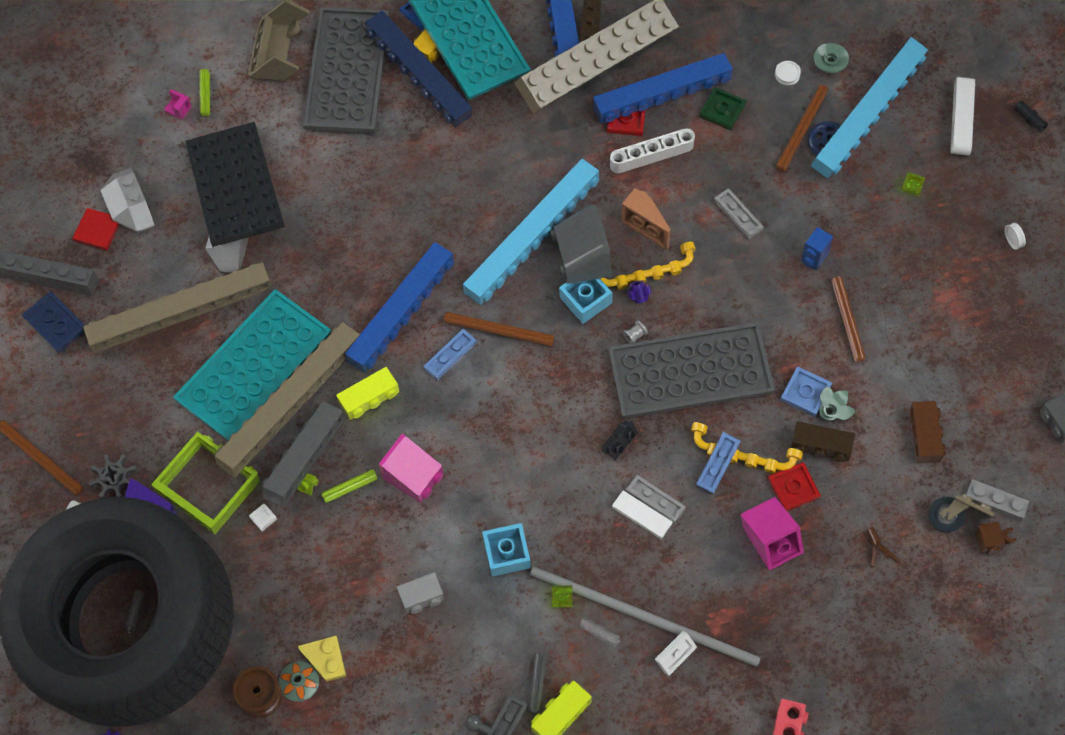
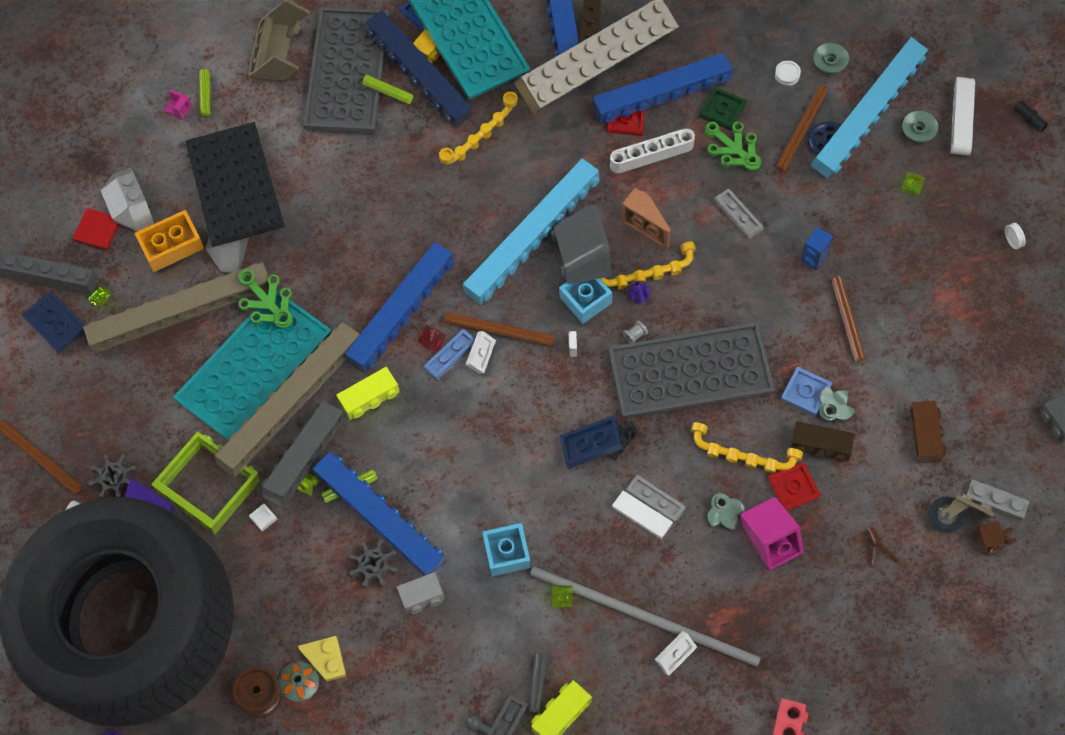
(100, 296): none -> clear neon green plate
(169, 240): none -> light orange brick
(267, 301): none -> bright green plant
(367, 570): none -> dark grey gear
(378, 515): none -> blue brick
(387, 89): none -> lime axle
(410, 469): slope -> none
(432, 338): none -> clear red slope
(446, 154): none -> yellow bar
(480, 352): none -> white plate
(572, 344): none -> white tile
(591, 442): none -> dark blue plate
(599, 632): clear pin -> none
(718, 462): medium blue tile -> none
(725, 514): none -> sand green plate
(733, 148): none -> bright green plant
(920, 120): none -> sand green dish

